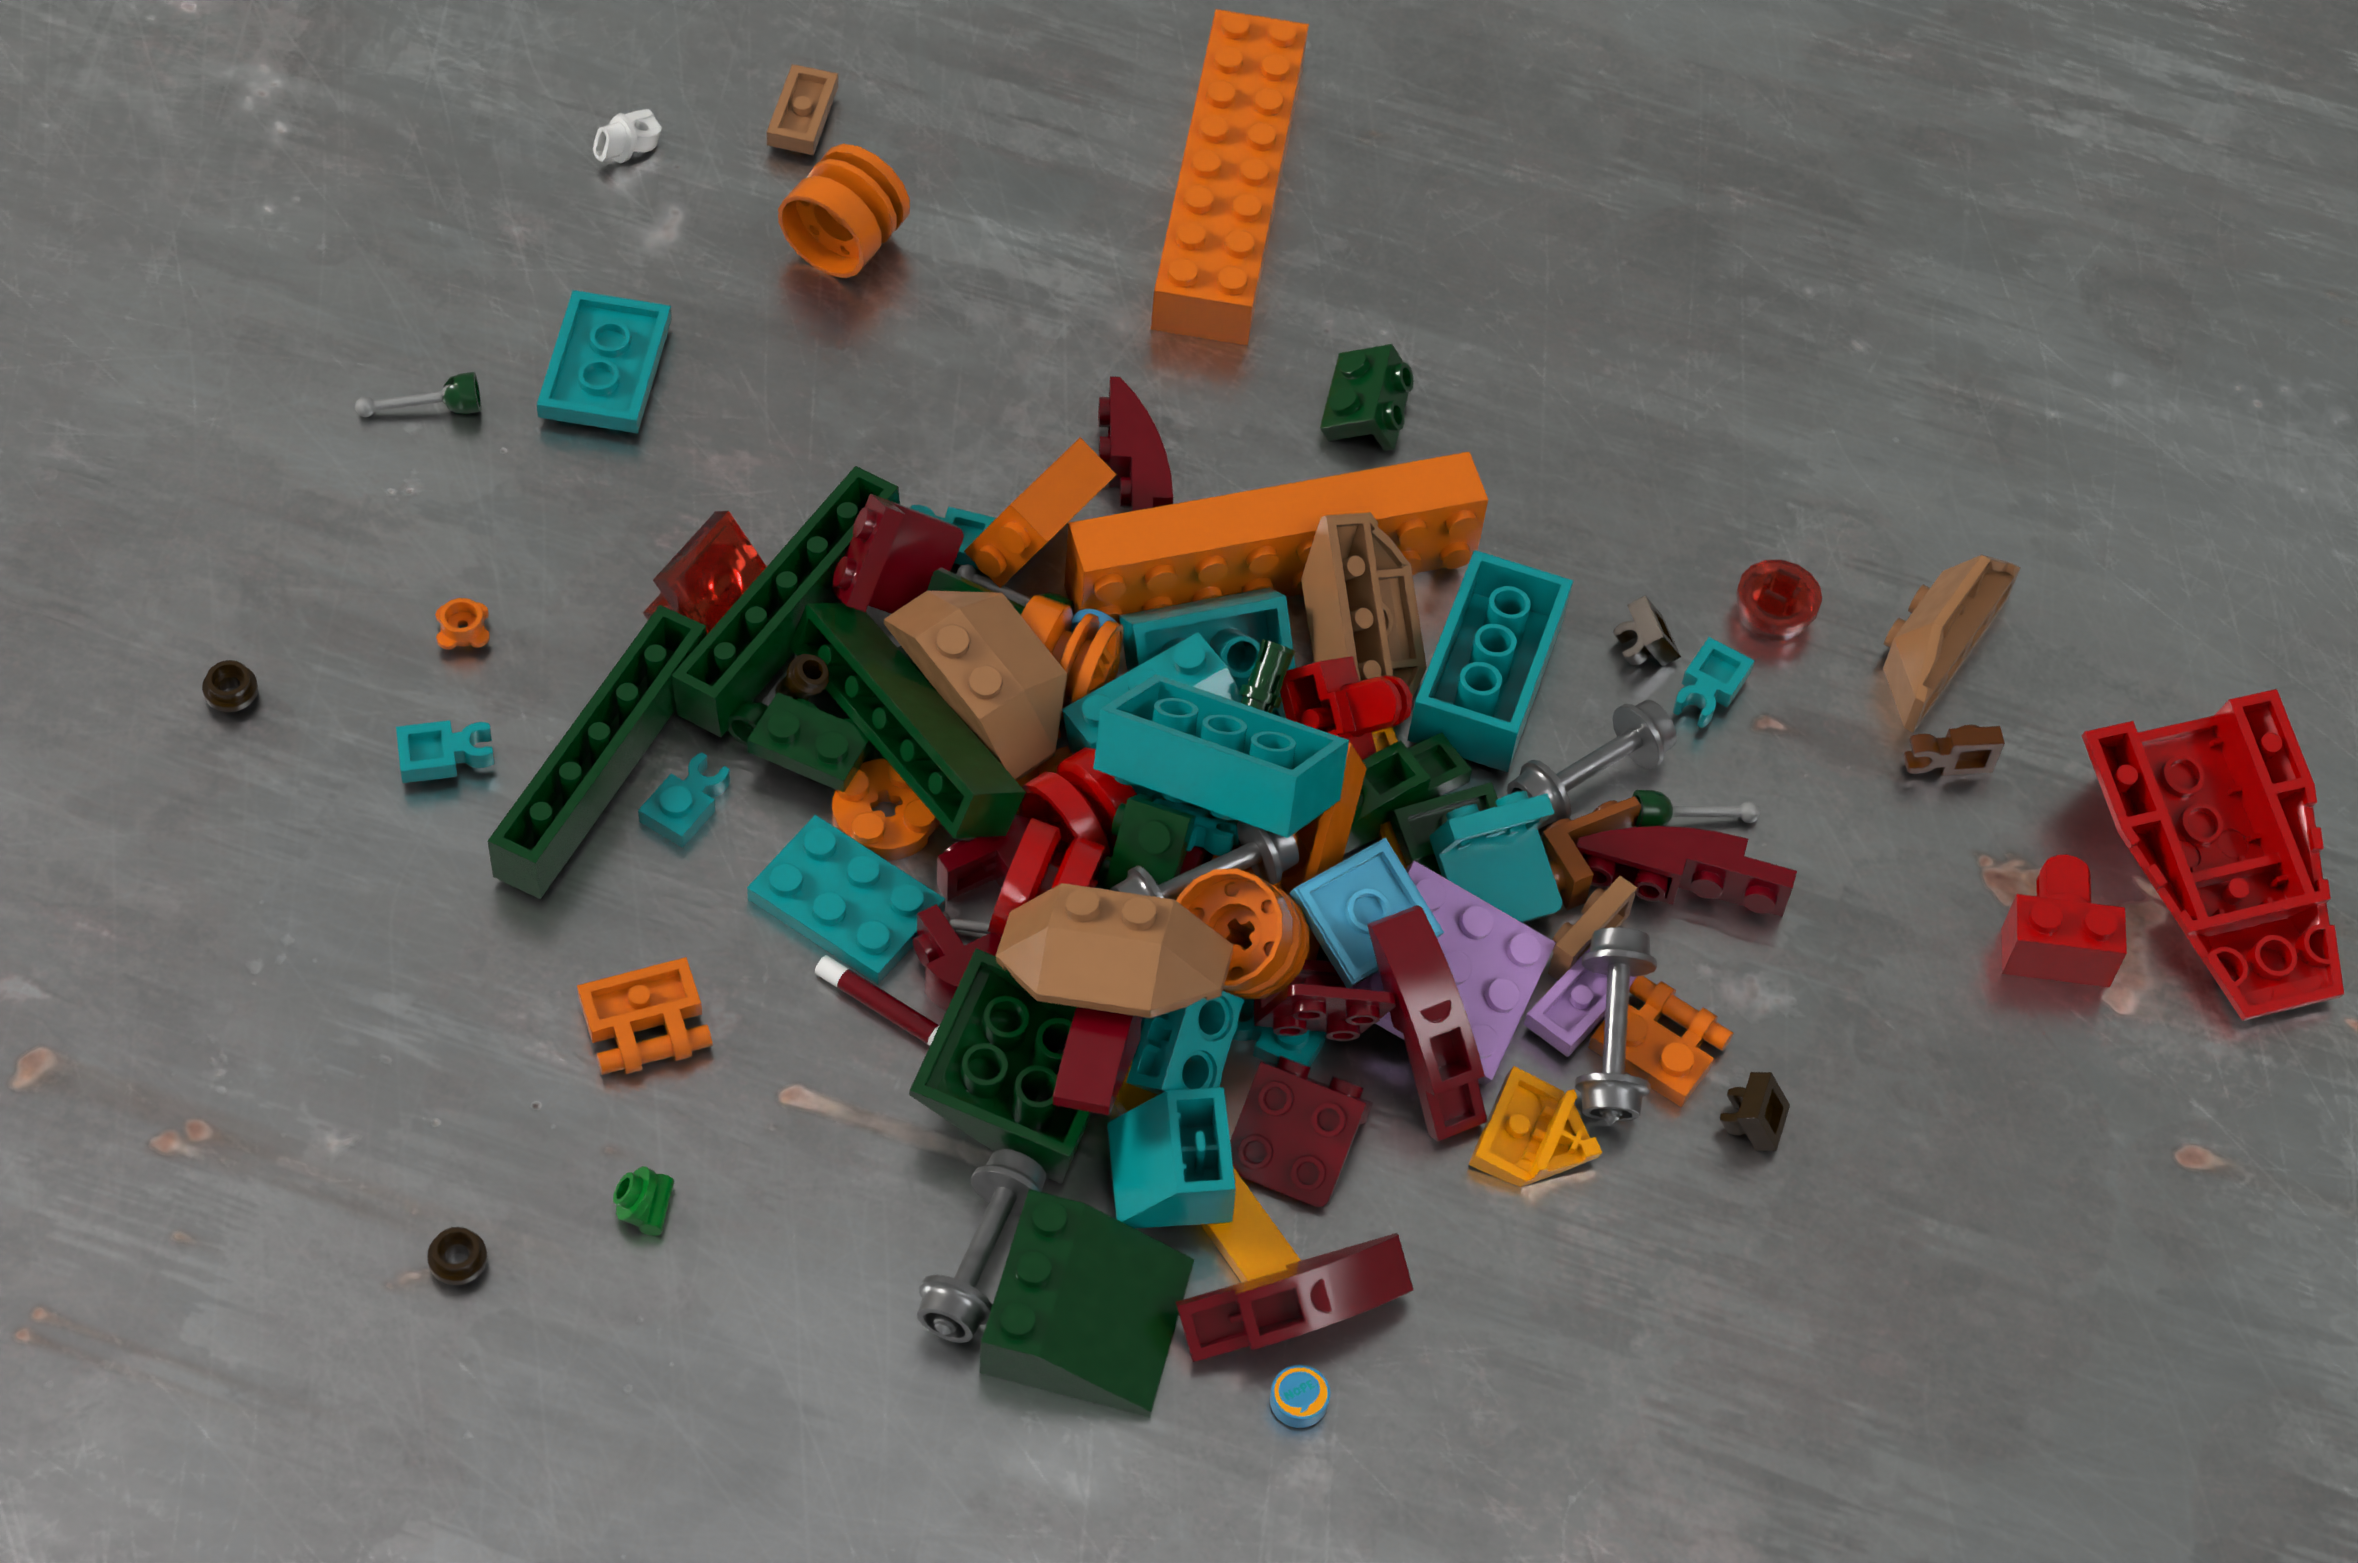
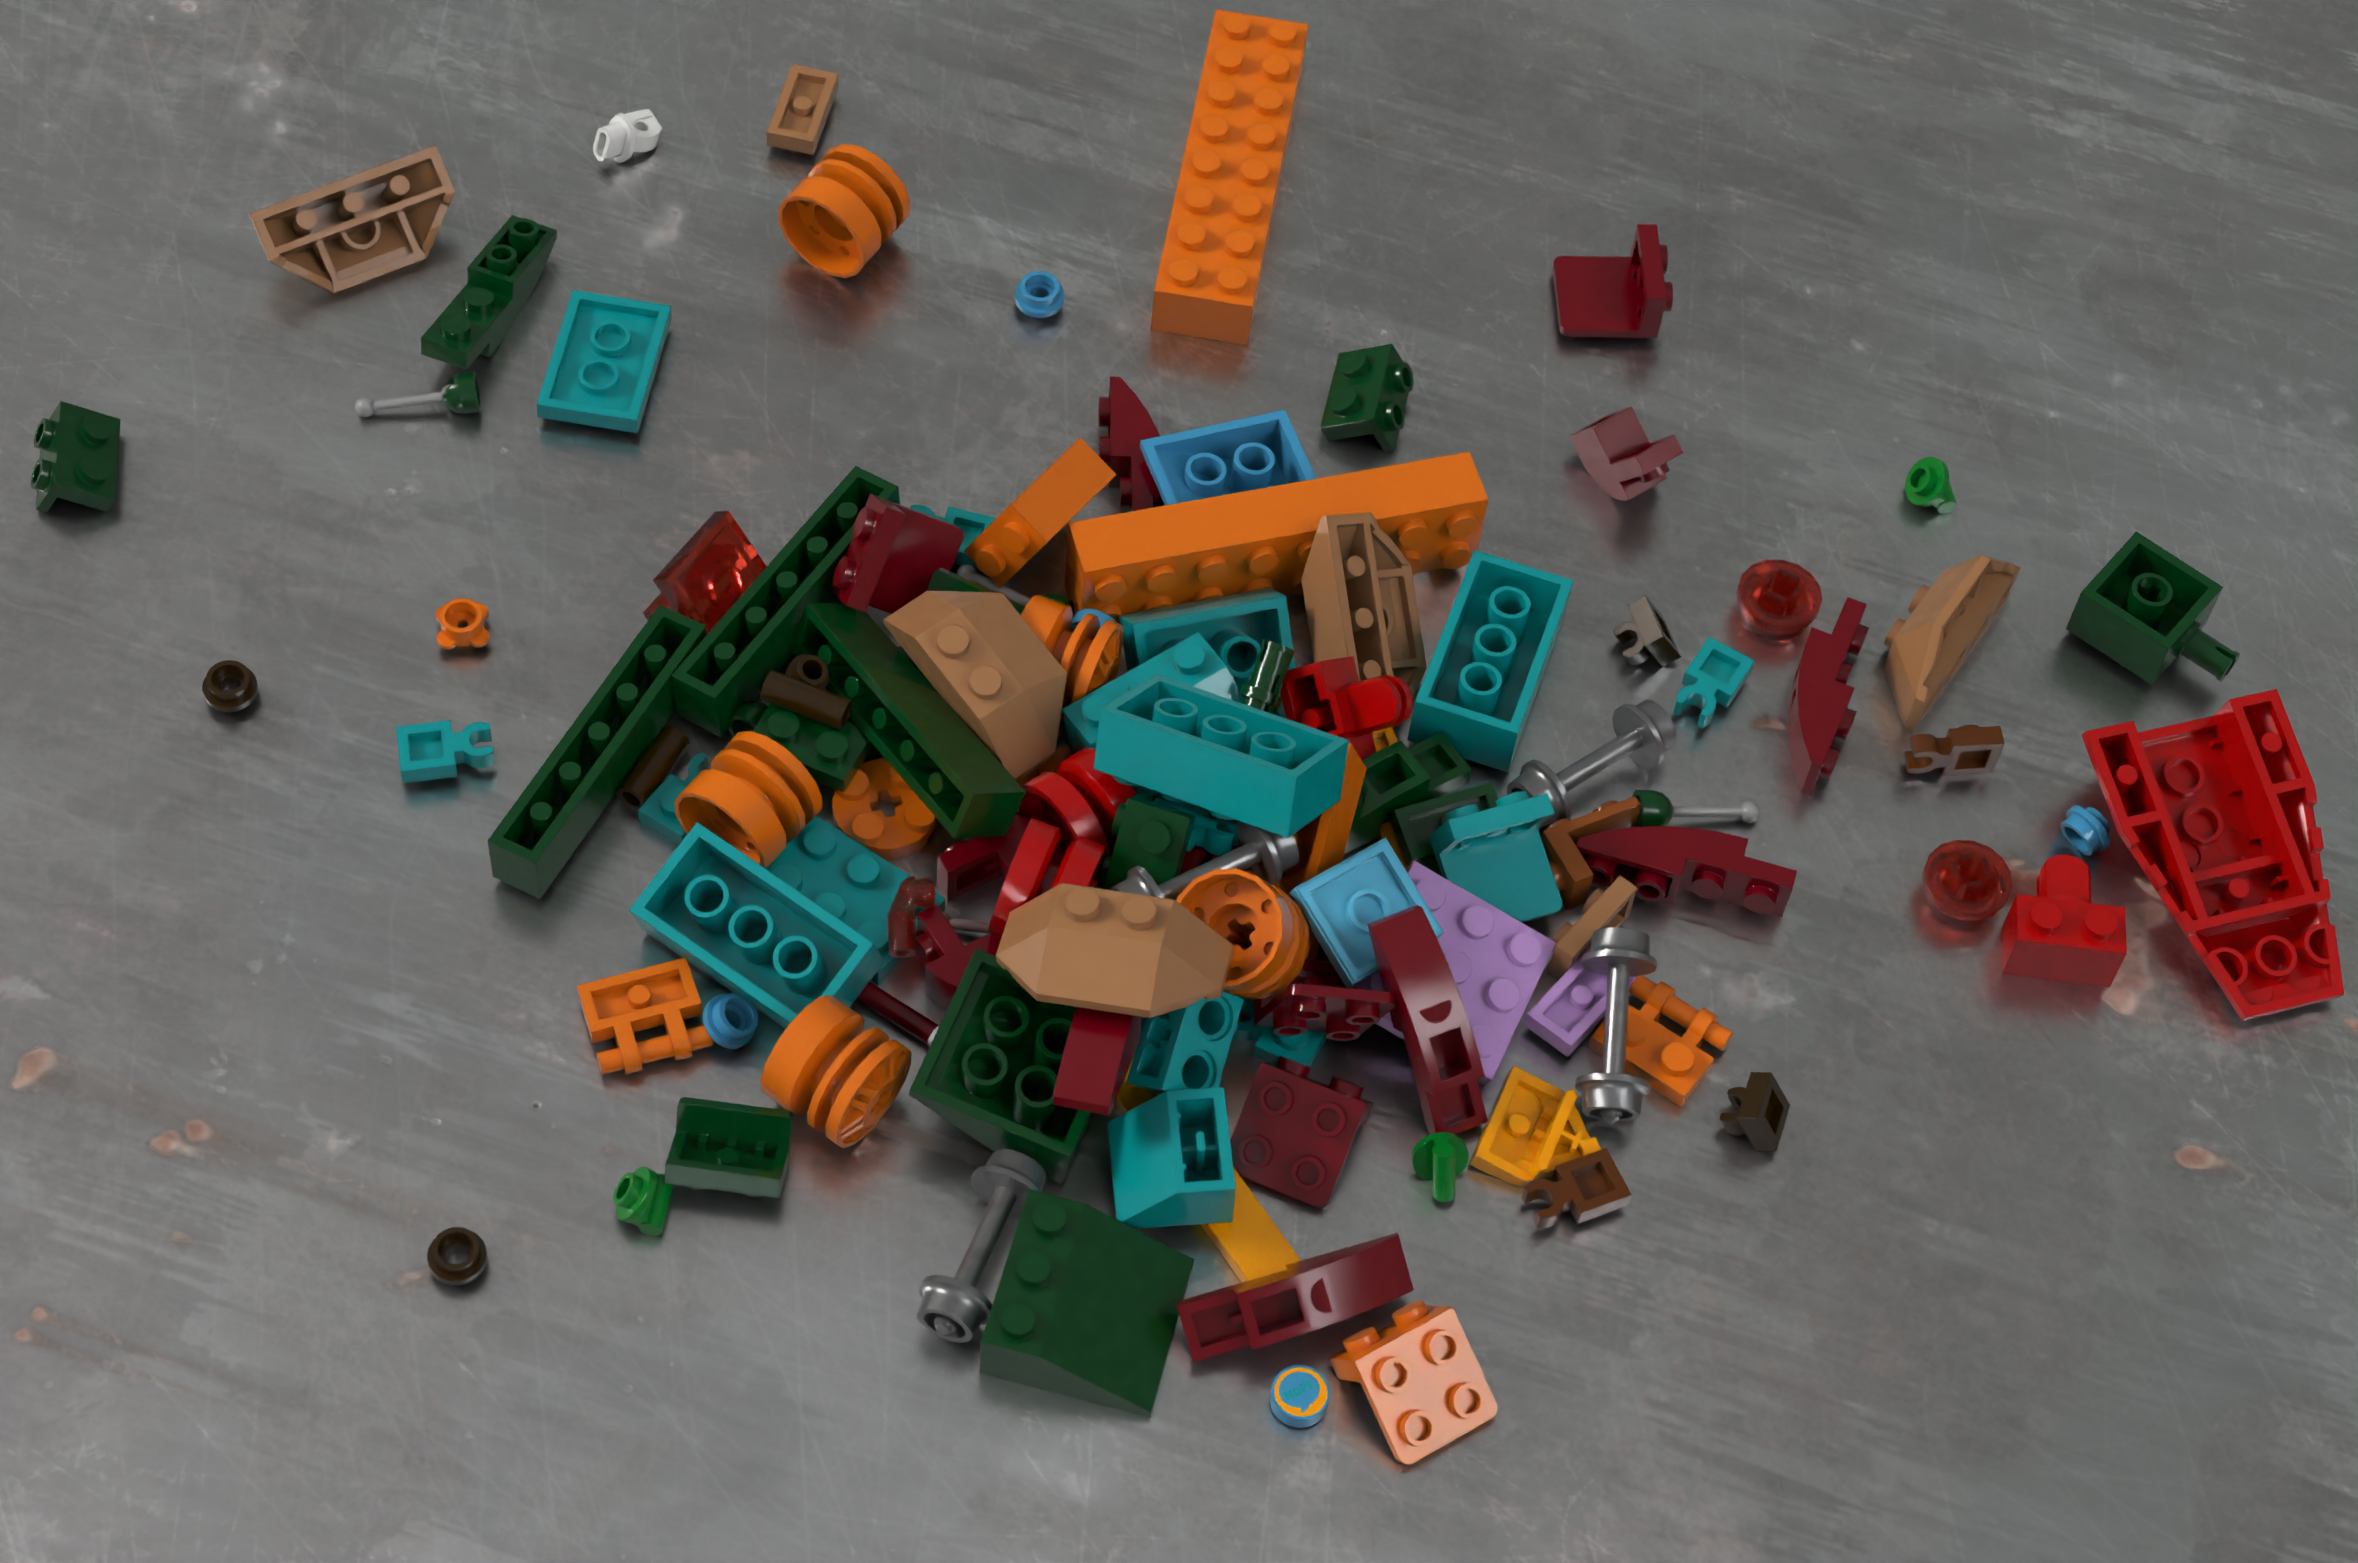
(76, 458): none -> dark green bracket
(359, 223): none -> medium nougat wedge
(494, 294): none -> dark green slope
(653, 766): none -> dark brown hinge
(730, 1020): none -> dark azure plate
(730, 1147): none -> dark green bracket
(751, 797): none -> orange wheel
(752, 929): none -> teal brick
(806, 700): none -> dark brown hinge
(835, 1071): none -> orange wheel
(901, 915): none -> clear red arm
(1039, 295): none -> dark azure plate
(1226, 458): none -> dark azure slope
(1418, 1379): none -> orange bracket
(1440, 1159): none -> green plate
(1583, 1185): none -> reddish brown plate
(1614, 293): none -> dark red bracket
(1621, 456): none -> dark red brick
(1822, 698): none -> dark red slope
(1930, 485): none -> green plate
(1966, 883): none -> clear red piece
(2086, 829): none -> dark azure plate
(2150, 611): none -> dark green brick

